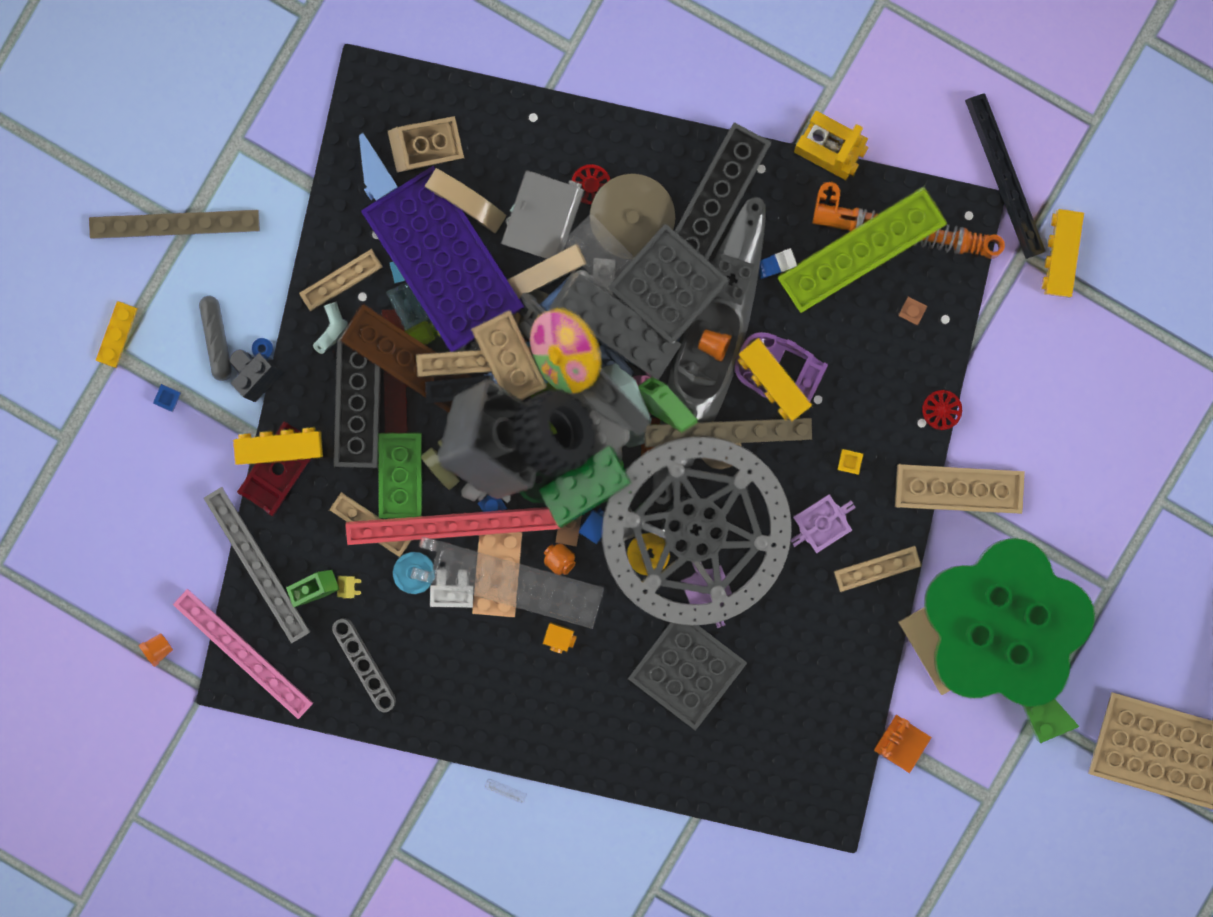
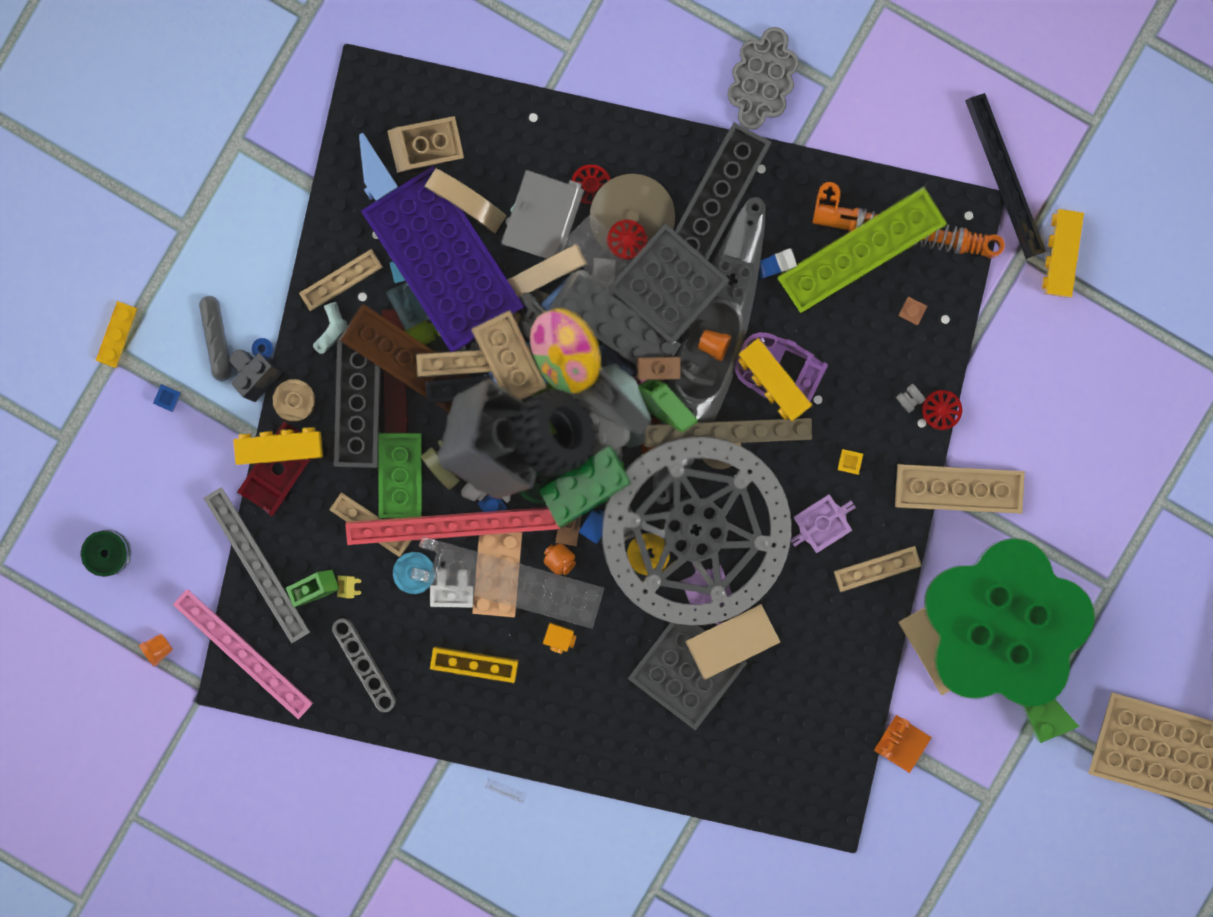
(117, 547): none -> dark green wheel
(174, 224): dark tan plate -> none
(294, 400): none -> tan tile
(474, 664): none -> yellow brick
(626, 239): none -> red wheel
(658, 368): none -> medium nougat plate
(732, 642): none -> tan tile
(763, 78): none -> light grey plate
(851, 142): yellow brick -> none
(906, 401): none -> light grey wheel

